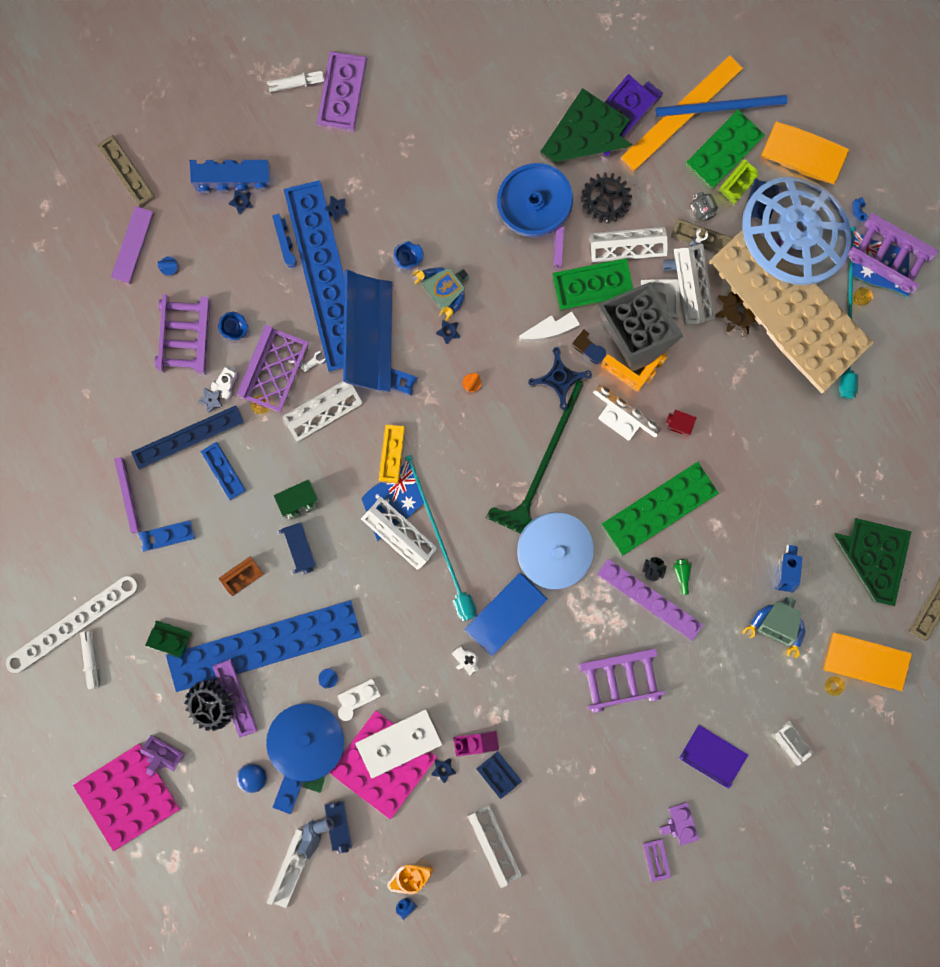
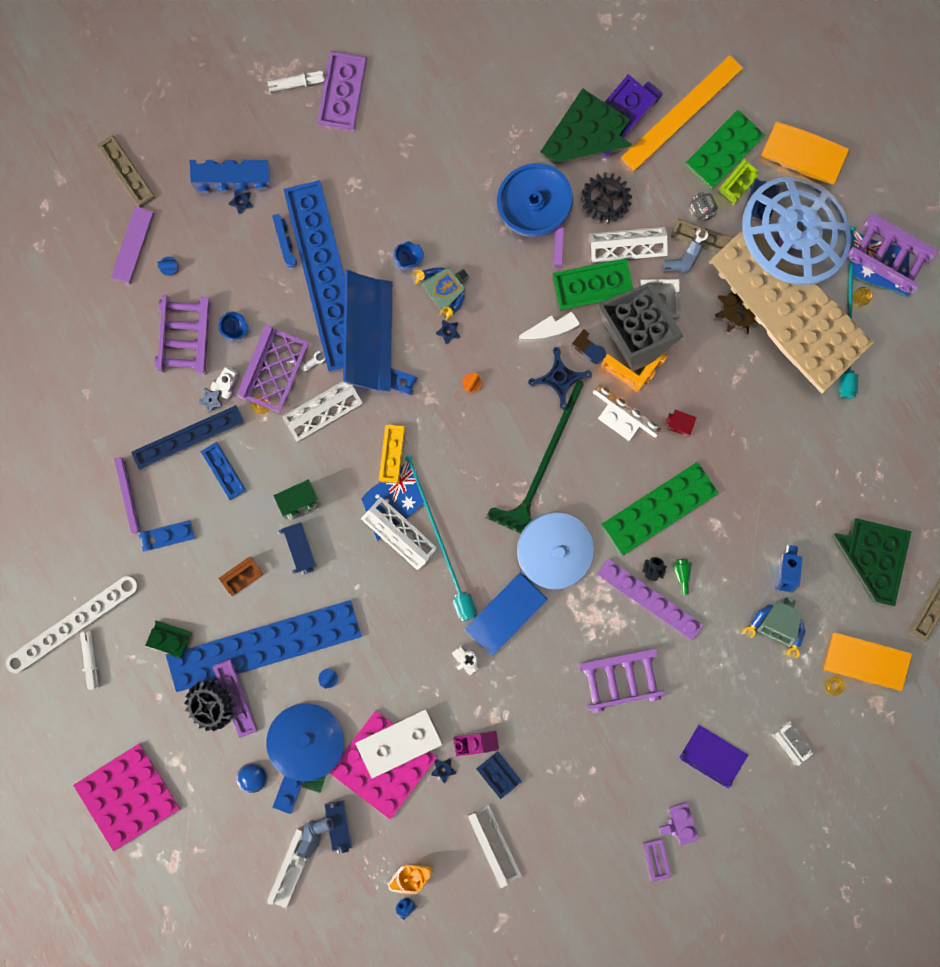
(160, 755): medium lavender hinge -> none
(336, 212): dark blue plate -> none
(357, 697): white hinge -> none
(691, 285): white fence -> none
(721, 105): blue piece -> none
(857, 209): blue arm -> none

